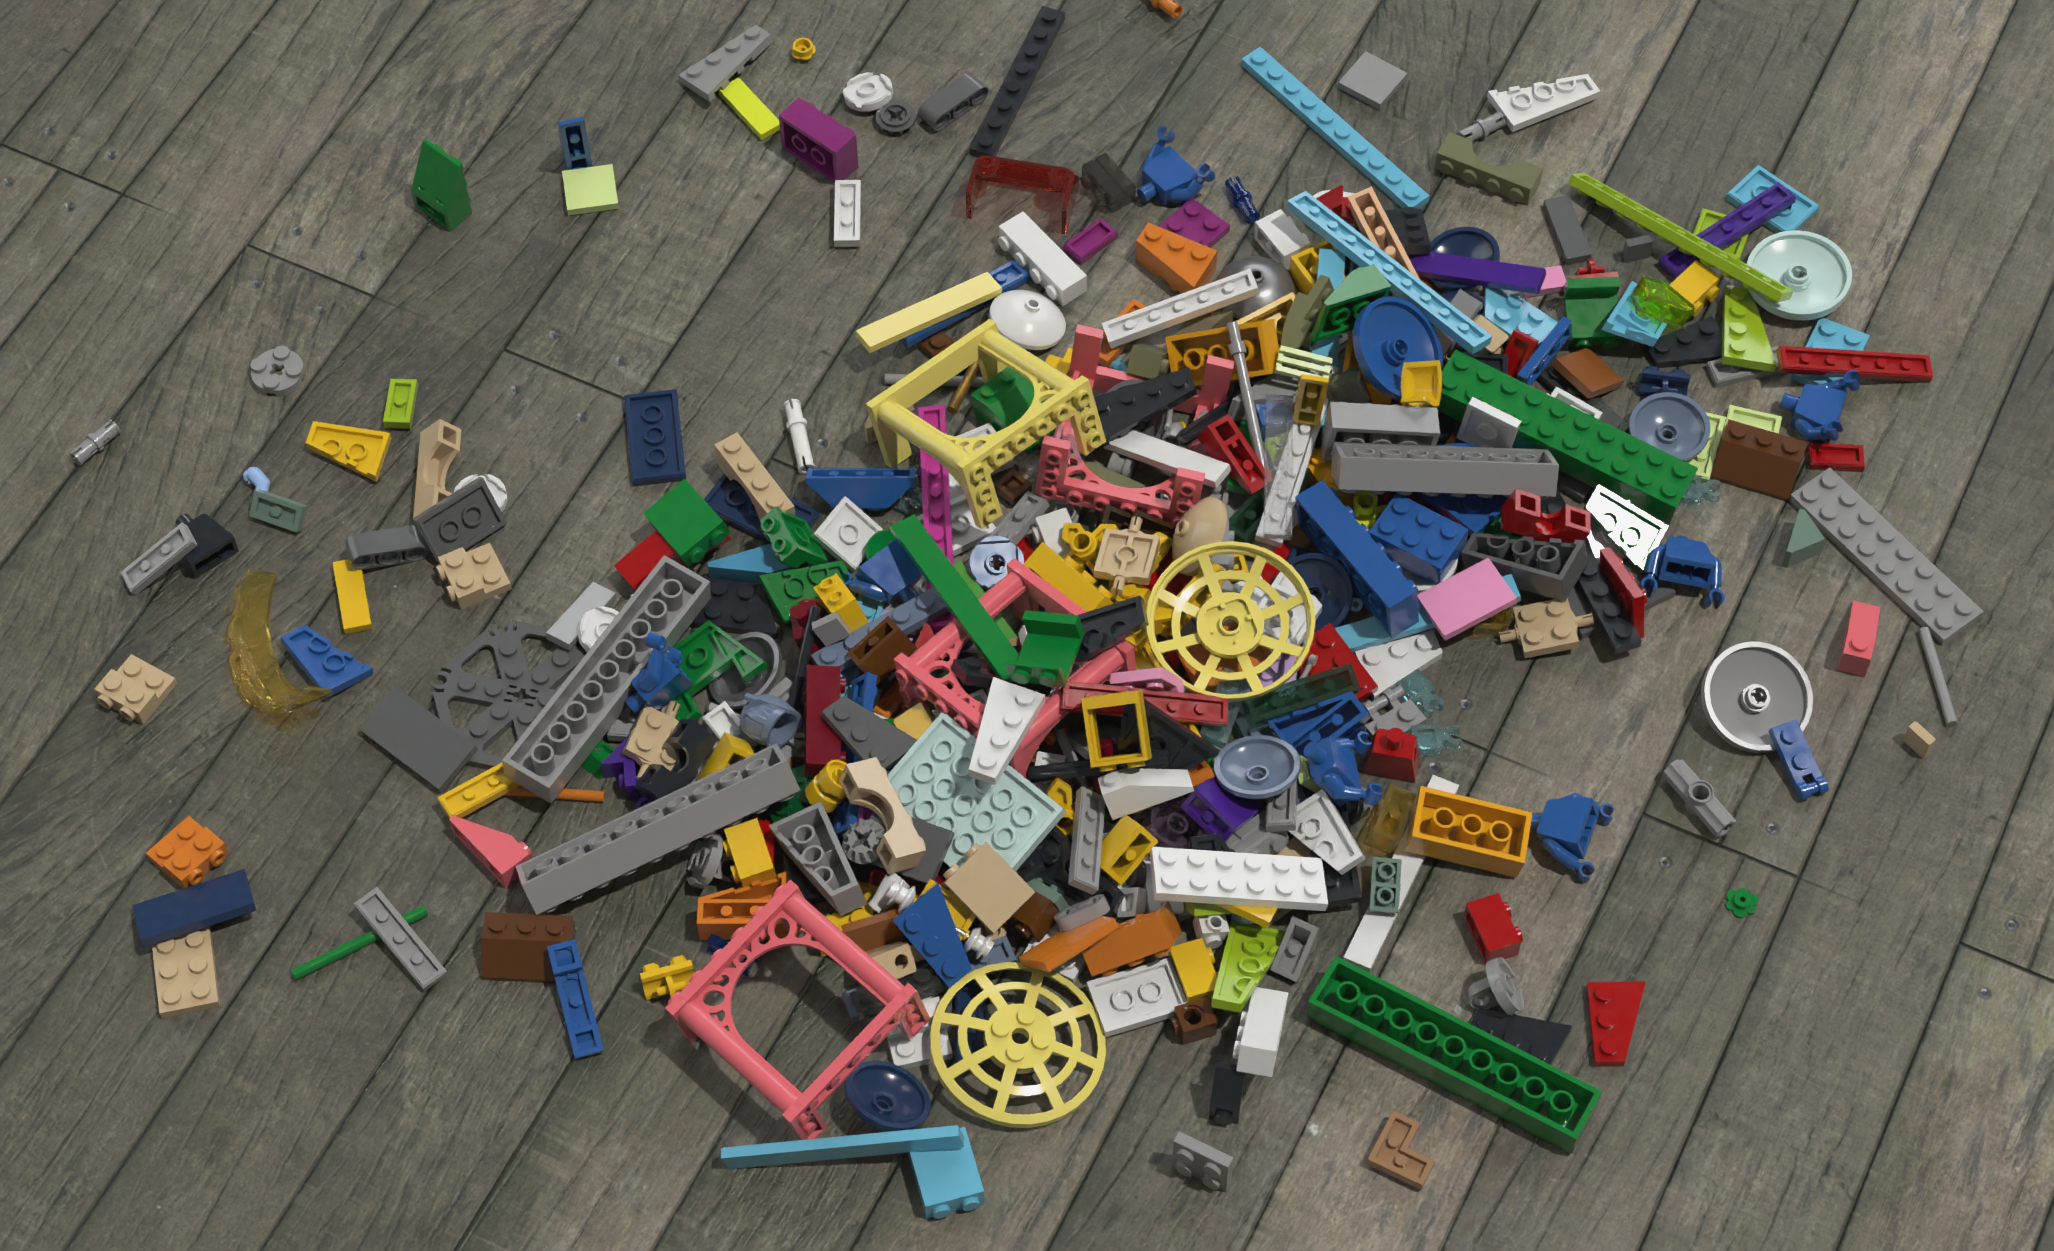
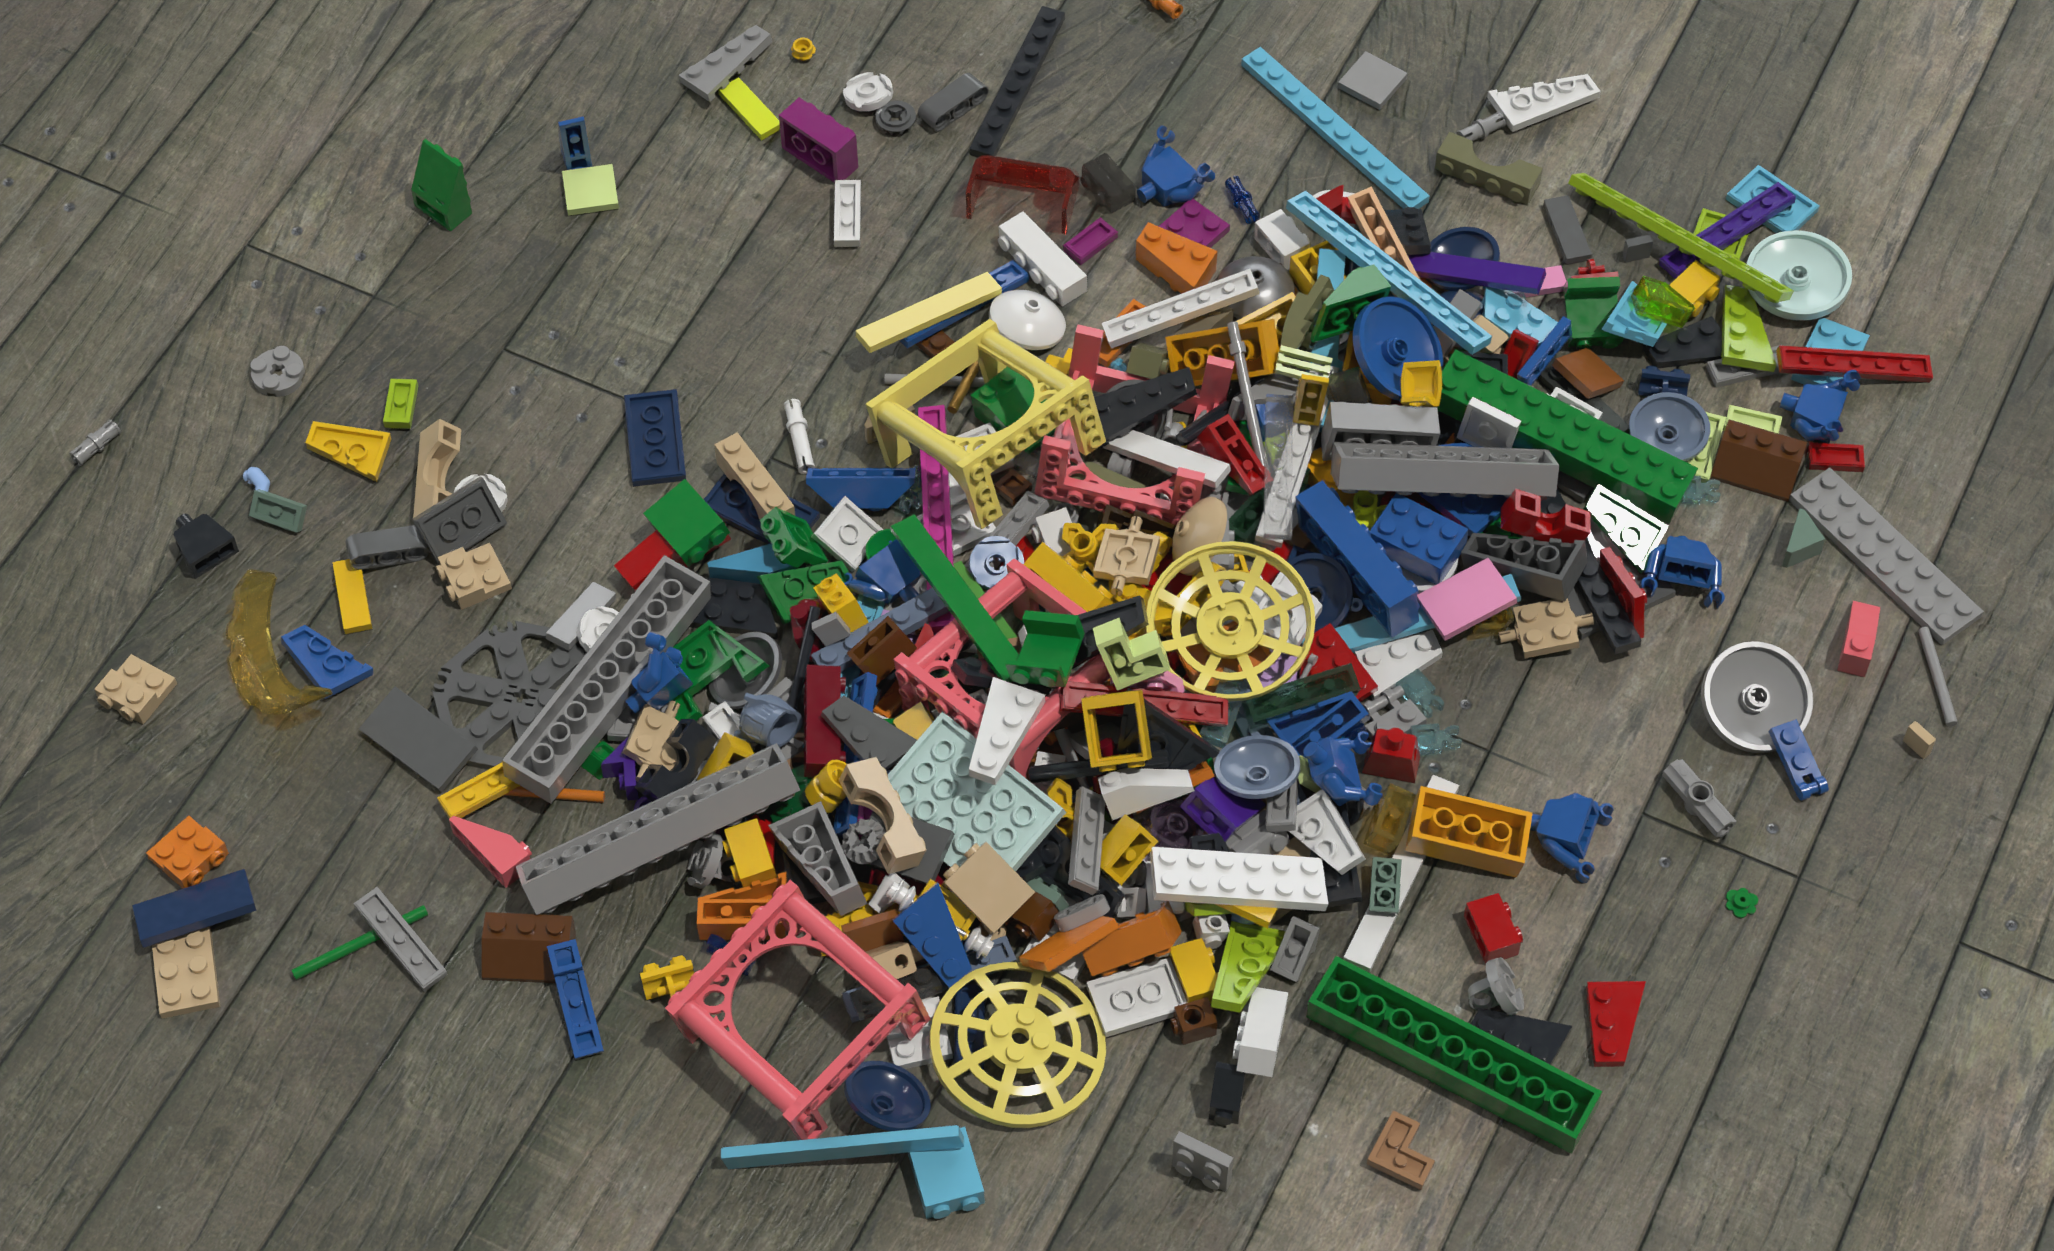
(158, 558): light grey tile -> none
(1130, 659): none -> yellowish green brick

